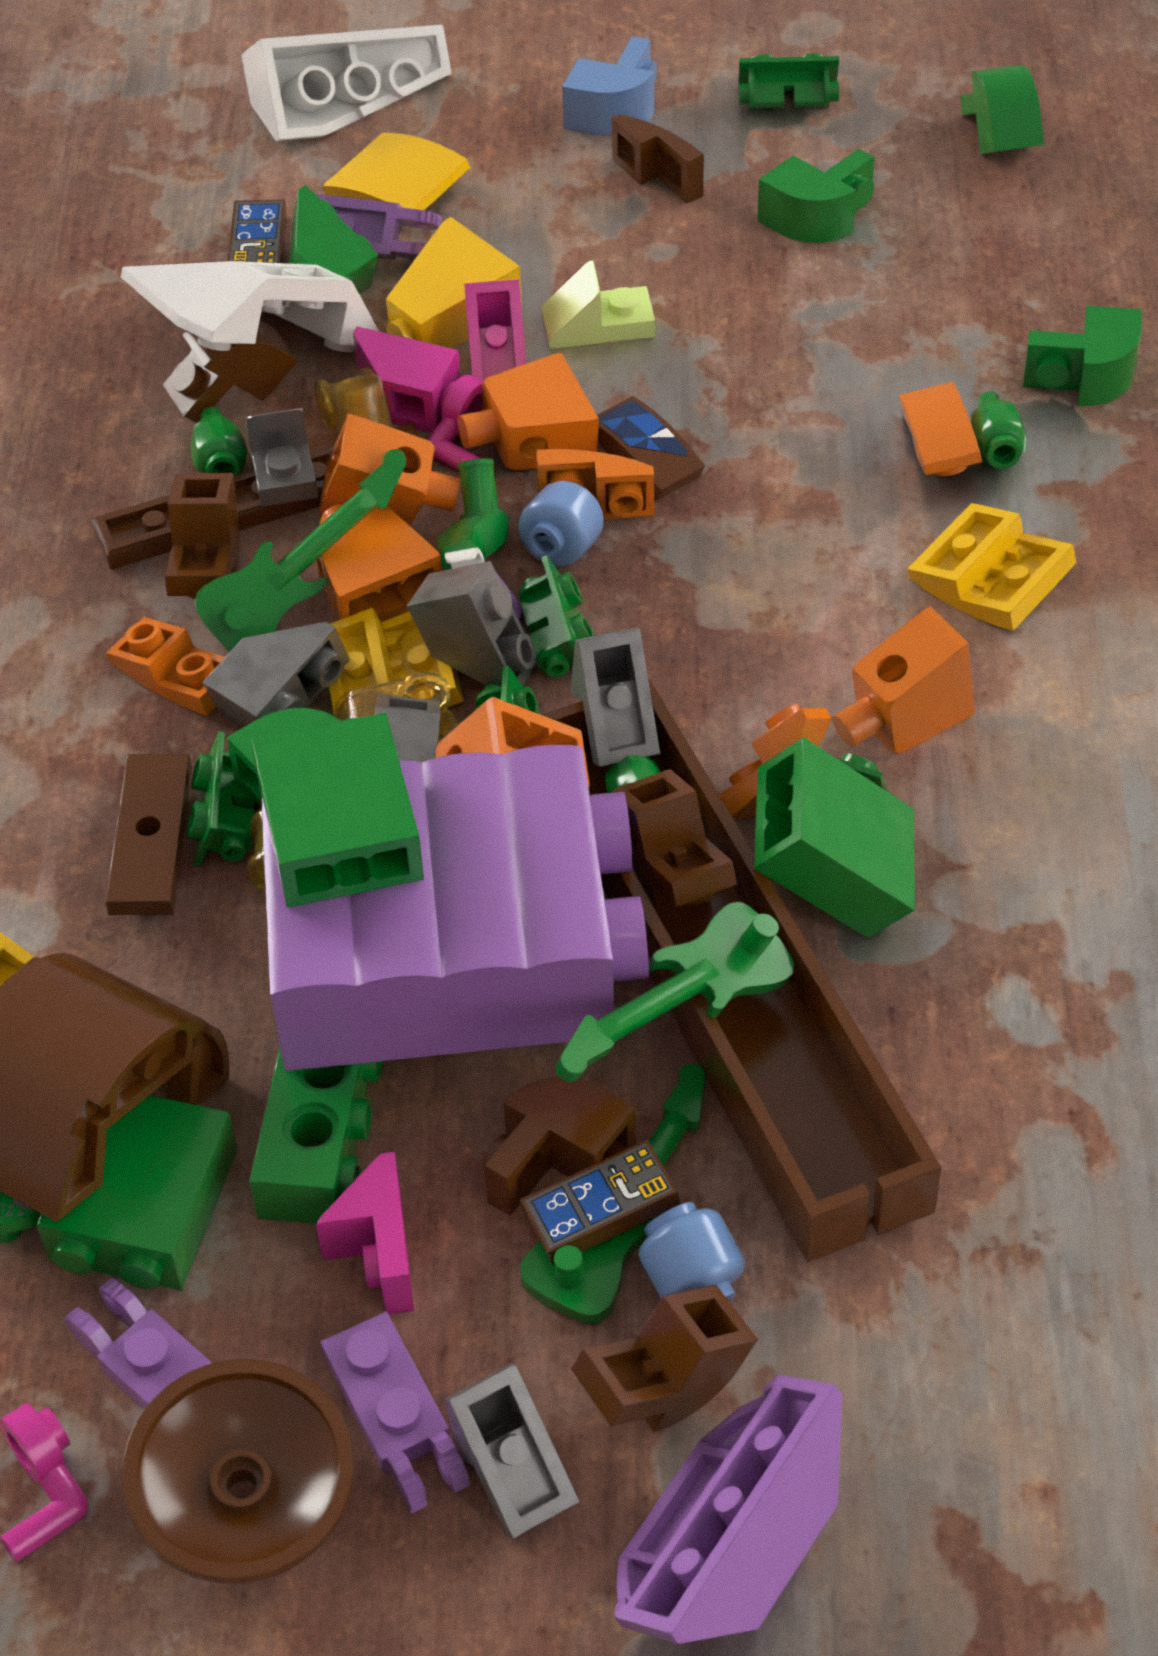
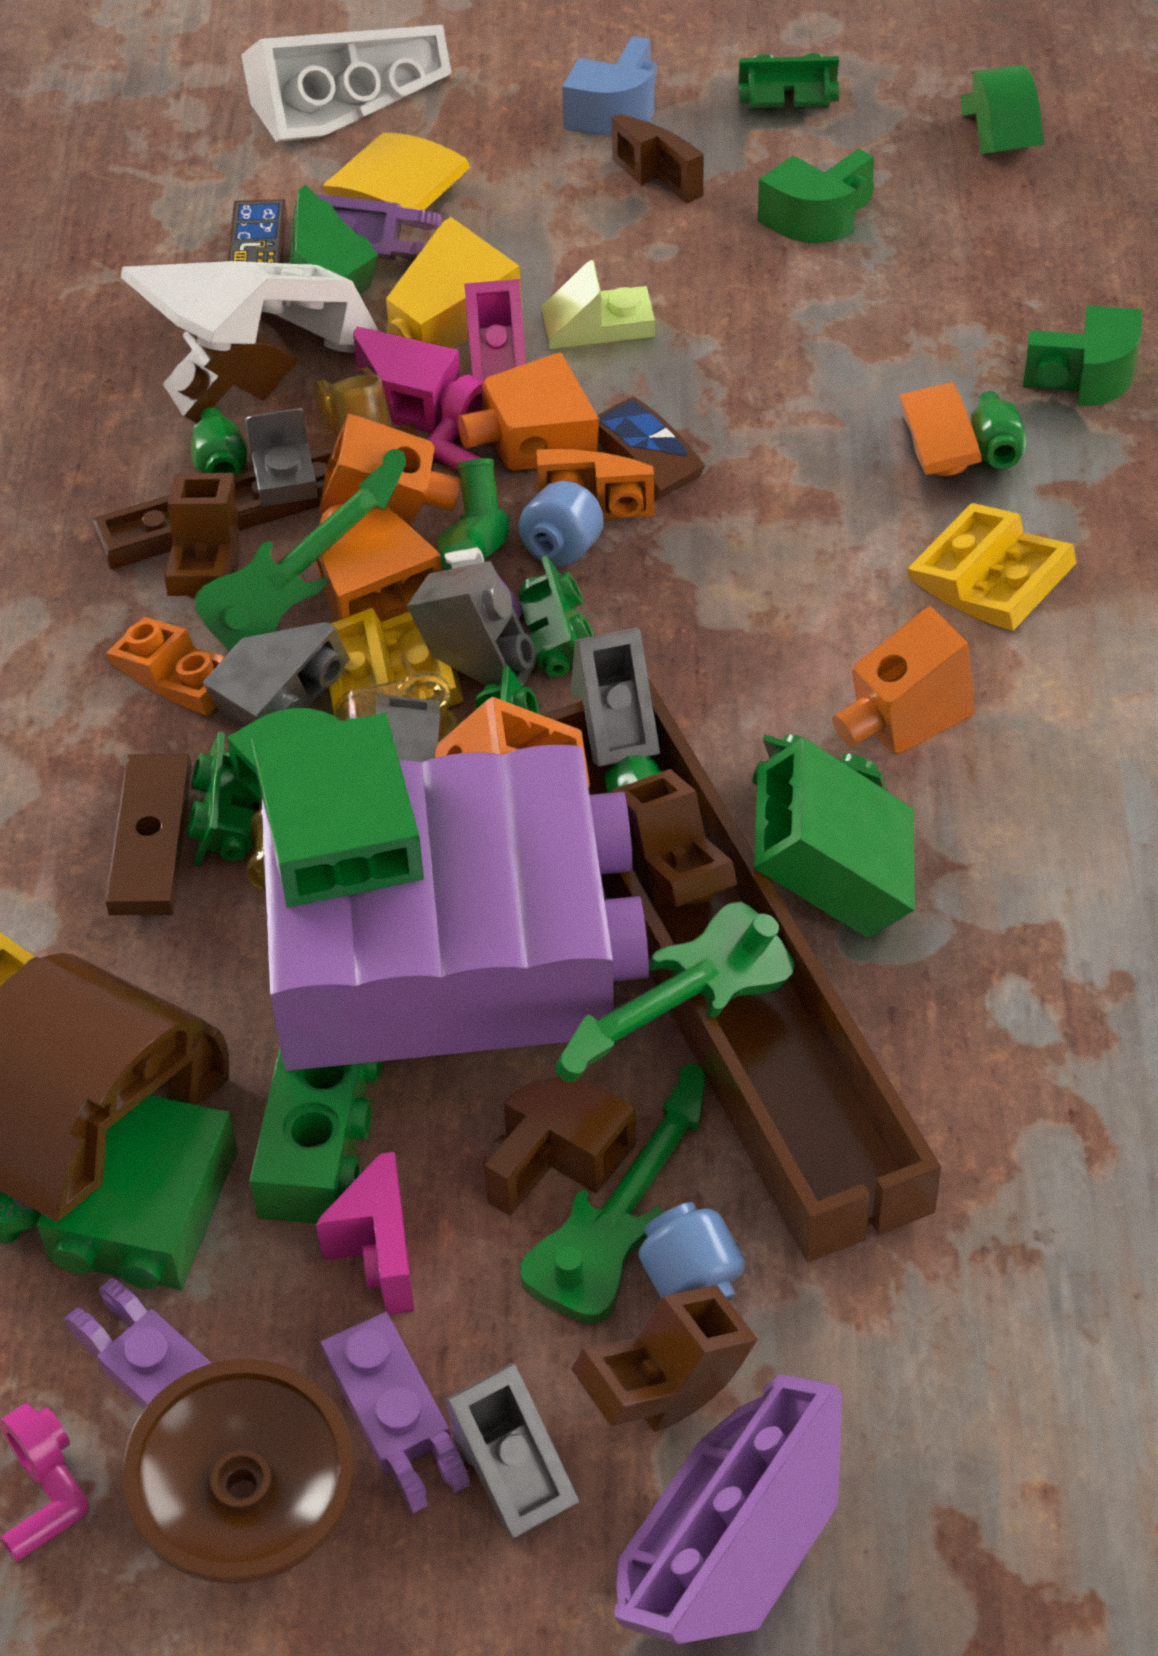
(601, 1200): tile -> none
(784, 730): orange slope -> none

